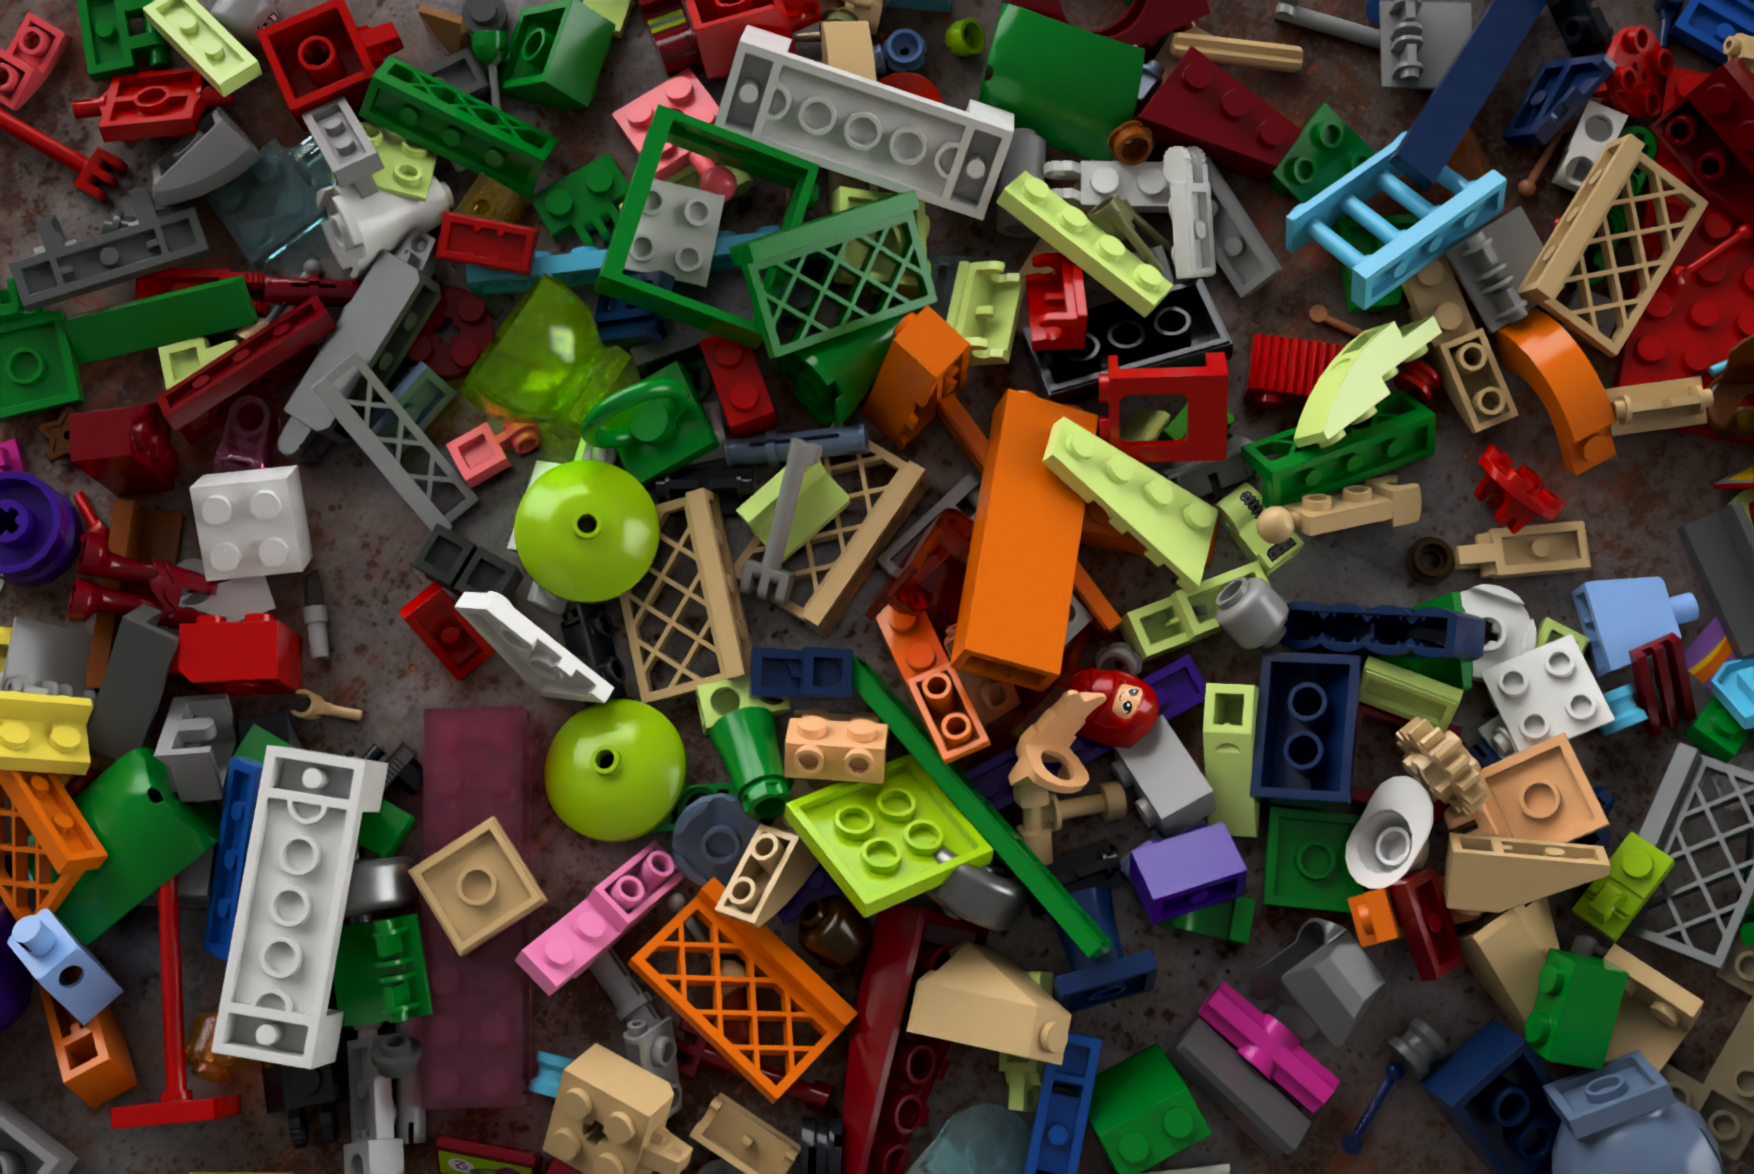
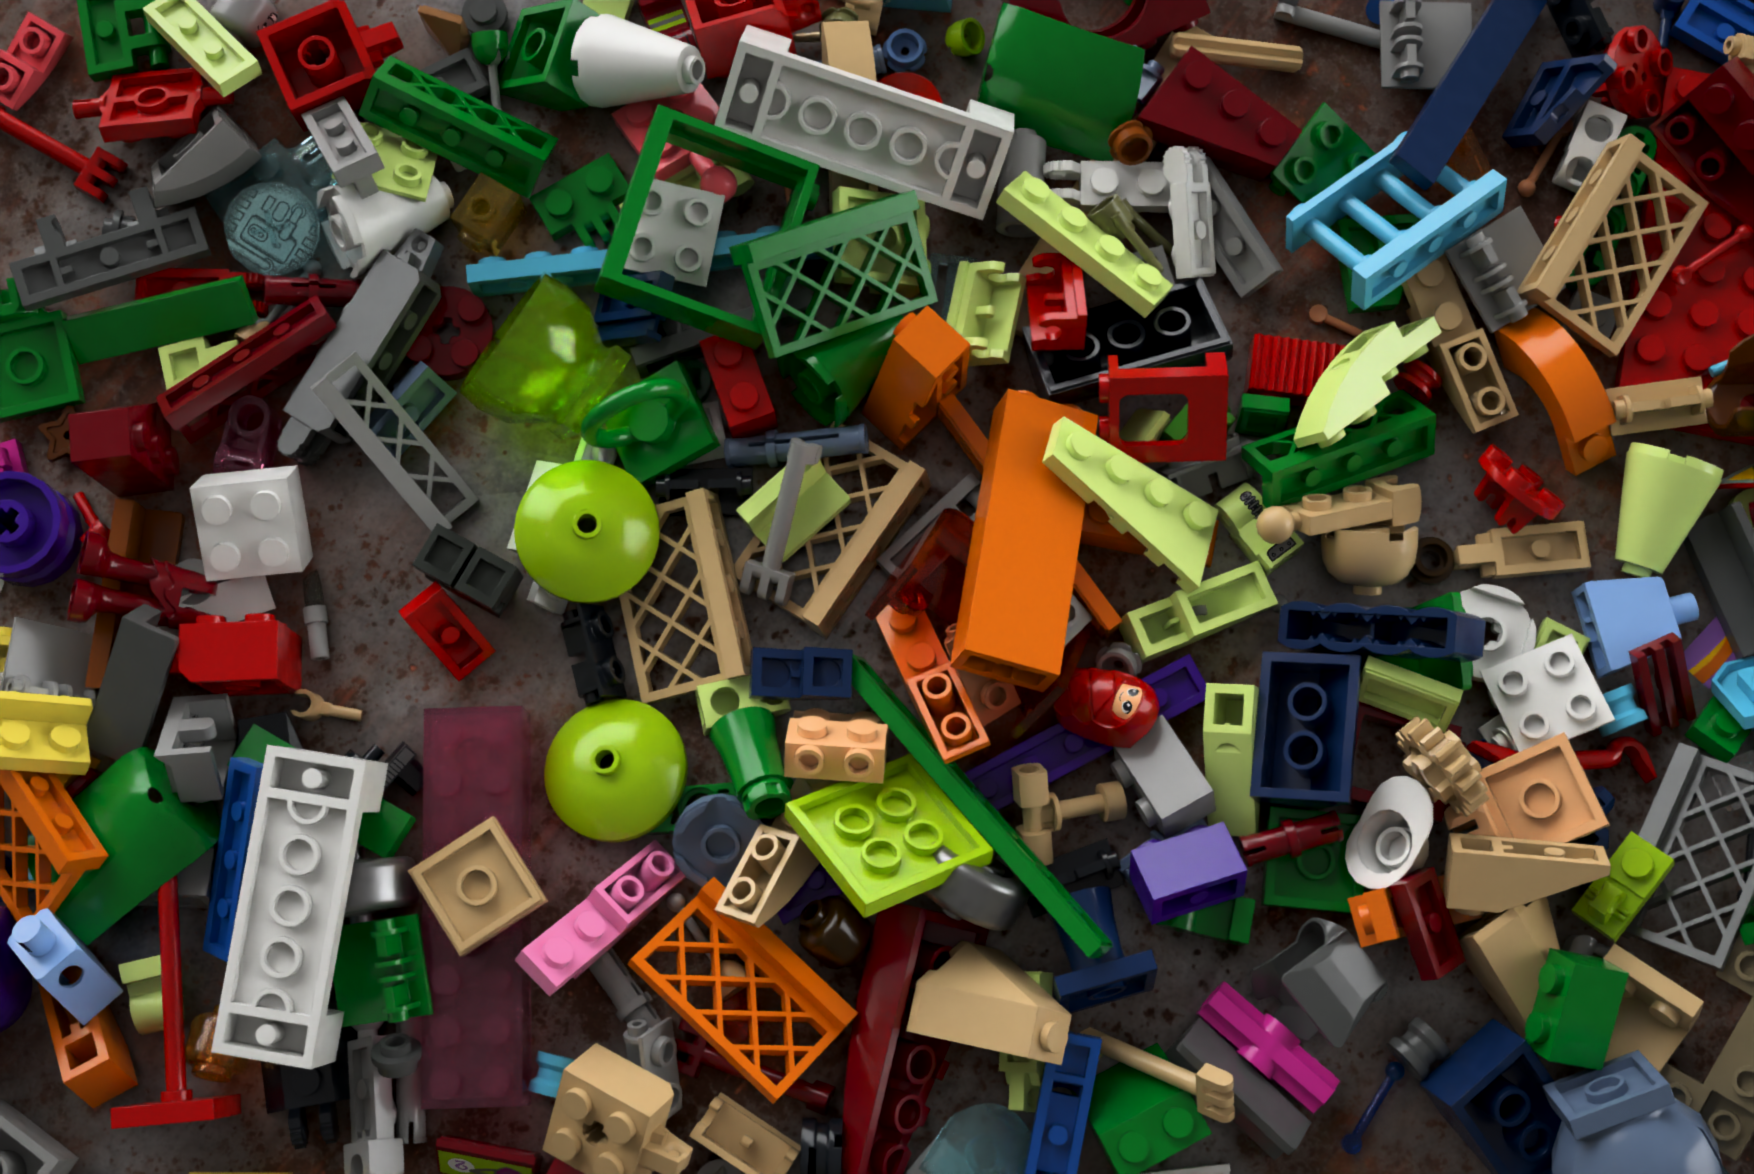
(144, 992): none -> yellowish green leg
(272, 228): none -> clear light blue tile
(482, 454): coral plate -> none
(487, 244): red plate -> none
(530, 651): white wing -> none
(631, 63): none -> white cone
(1050, 743): light nougat hair -> none
(1209, 1085): none -> tan hinge
(1252, 613): light grey head -> none
(1262, 415): none -> green tile
(1291, 838): none -> dark red pin
(1370, 555): none -> tan cylinder
(1588, 759): none -> red piece
(1660, 506): none -> yellowish green cone

